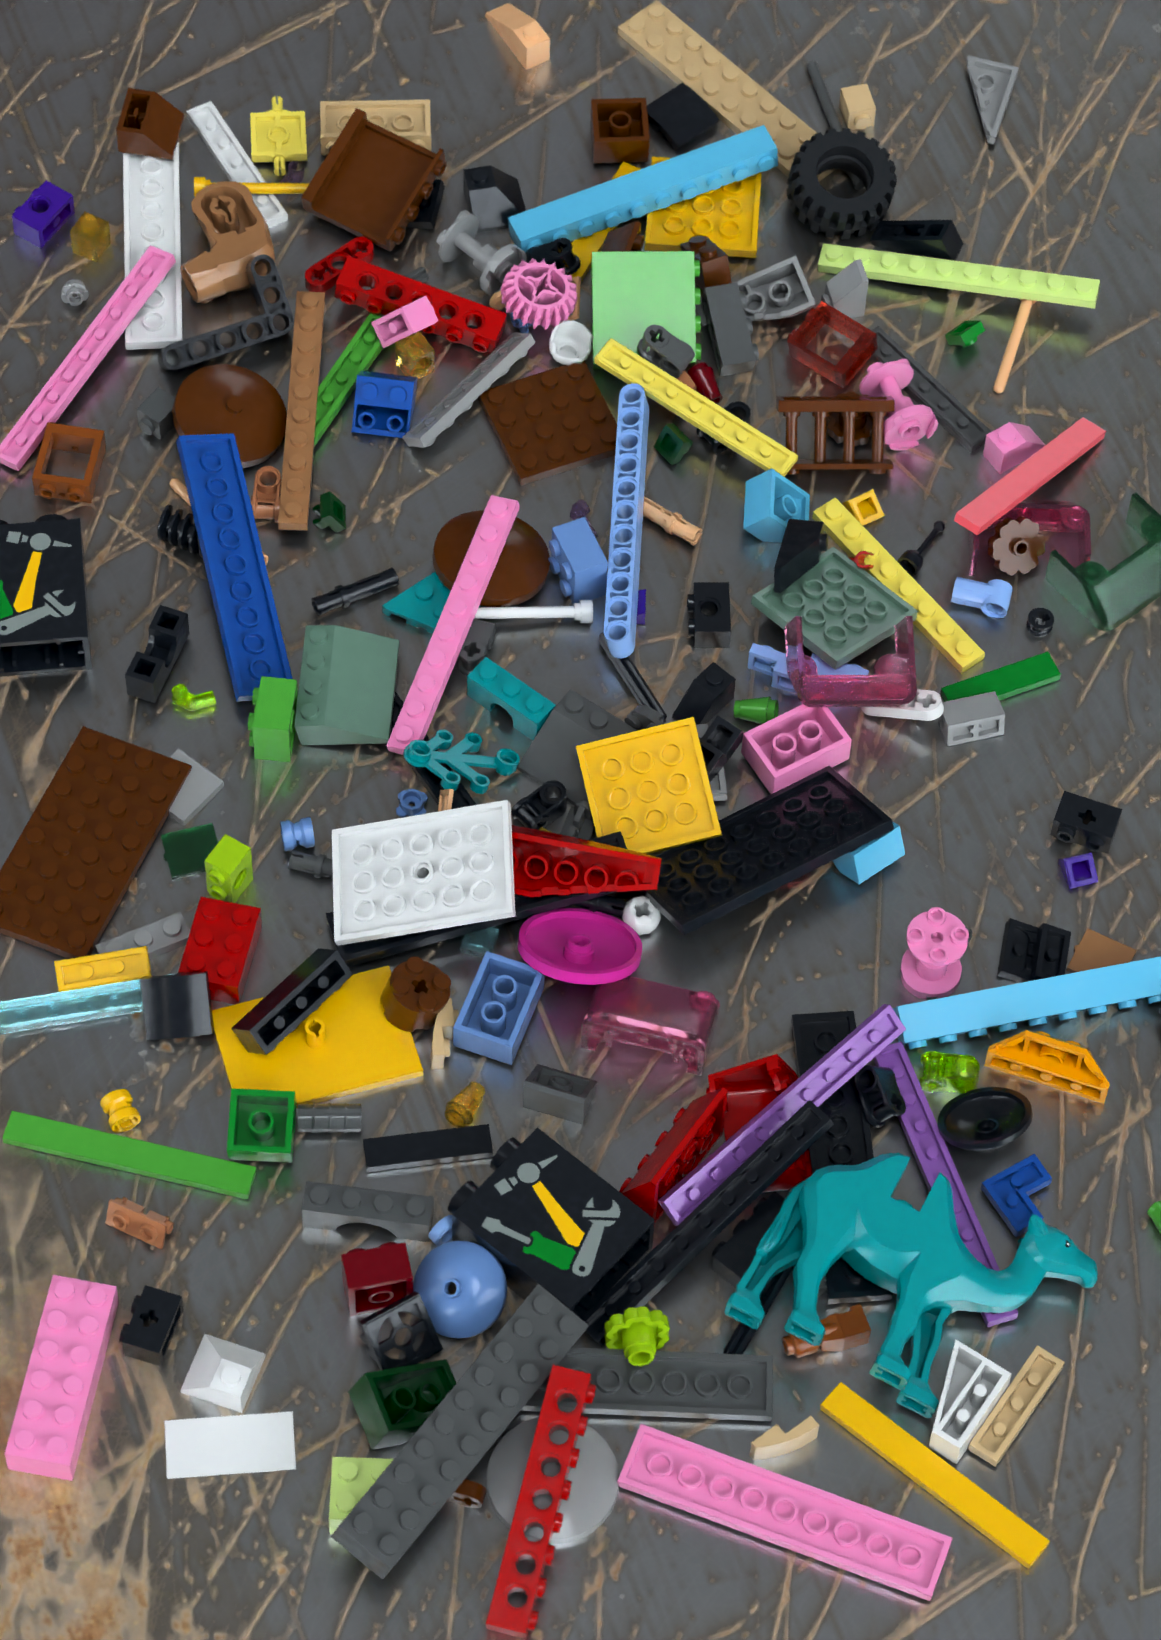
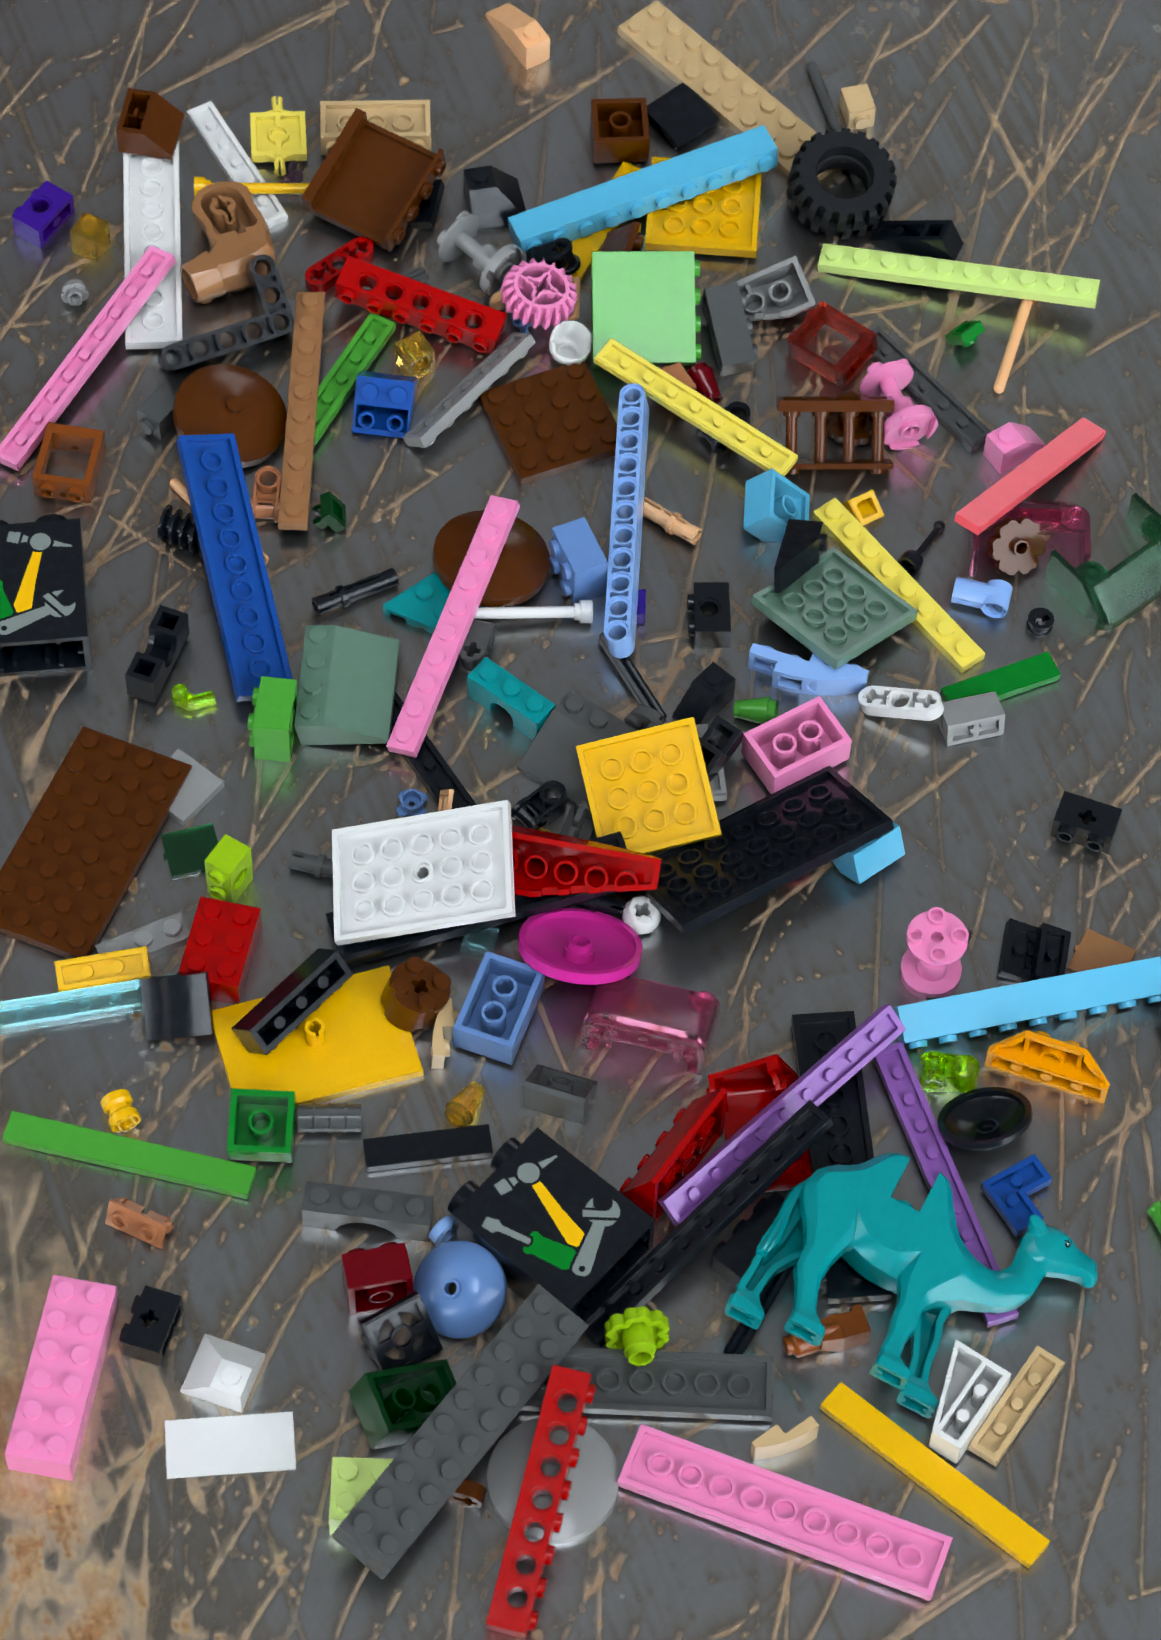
(297, 834): medium blue wheel -> none
(404, 321): bright pink slope -> none
(424, 754): teal plant -> none
(579, 510): clear purple hand -> none
(666, 351): dark grey piece -> none
(672, 443): dark green tile -> none
(713, 262): reddish brown brick -> none
(848, 290): light grey slope -> none
(859, 559): red hand -> none
(879, 1093): black piece -> none
(889, 686): clear pink windscreen -> none
(992, 89): light grey wing -> none
(1079, 870): dark purple slope -> none

